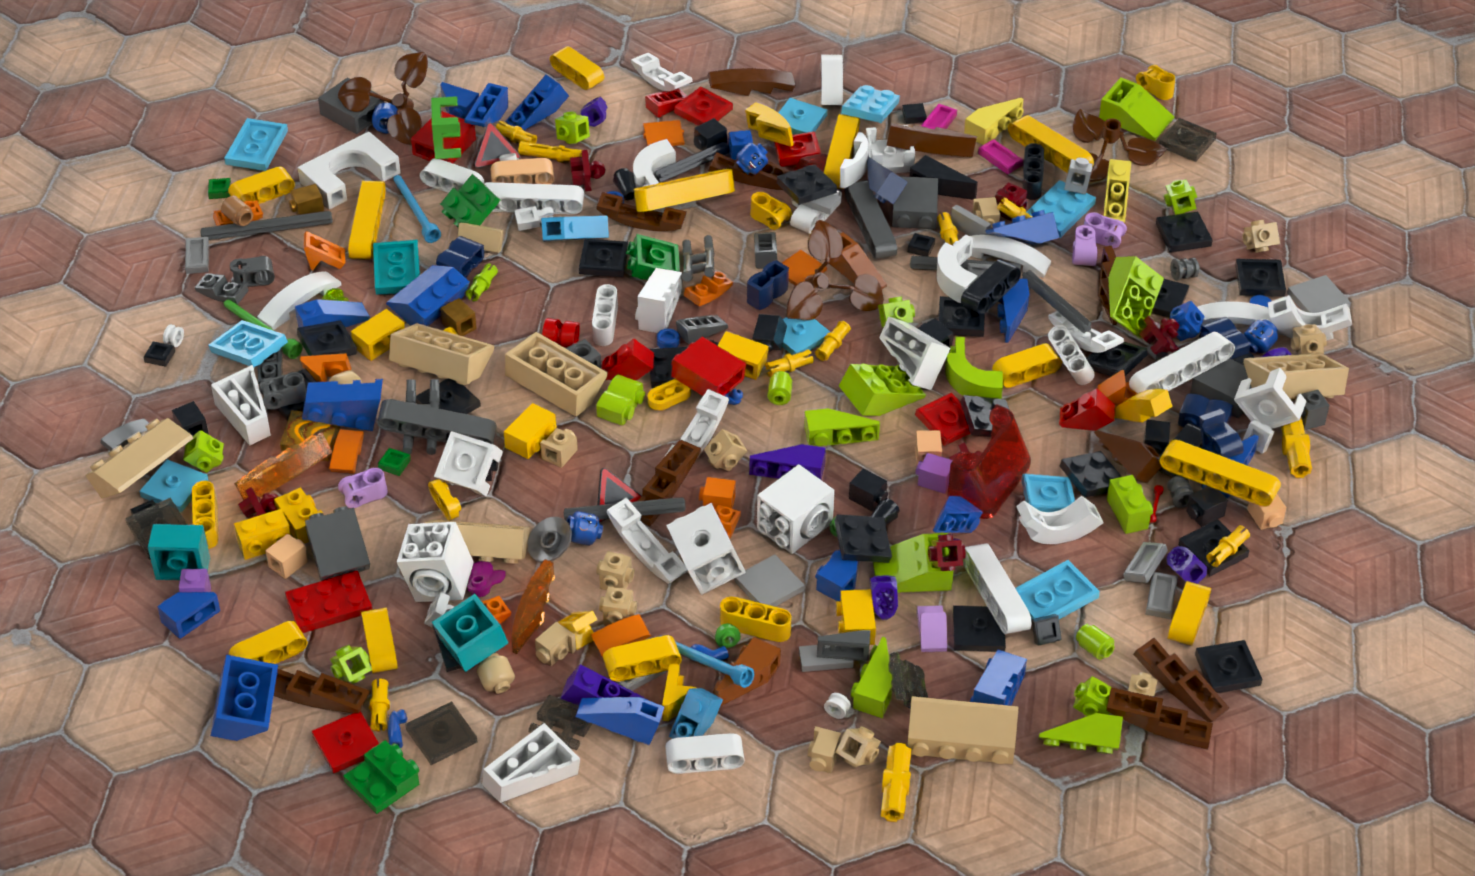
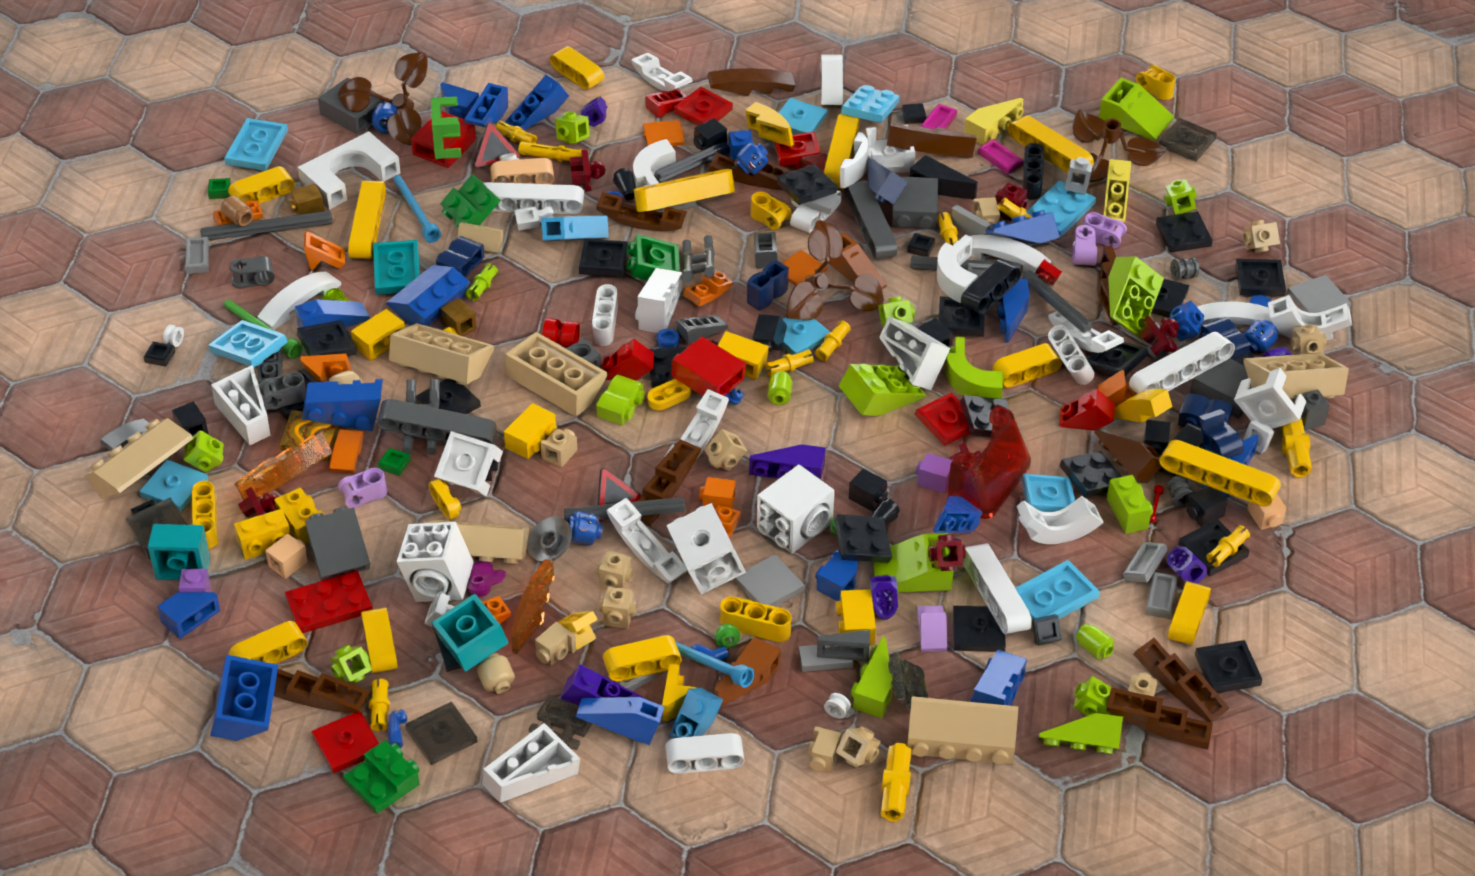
(218, 288): dark grey slope -> none
(446, 175): white beam -> none
(620, 633): orange slope -> none
(835, 427): lime slope -> none
(926, 443): light nougat brick -> none
(1048, 272): none -> red plate

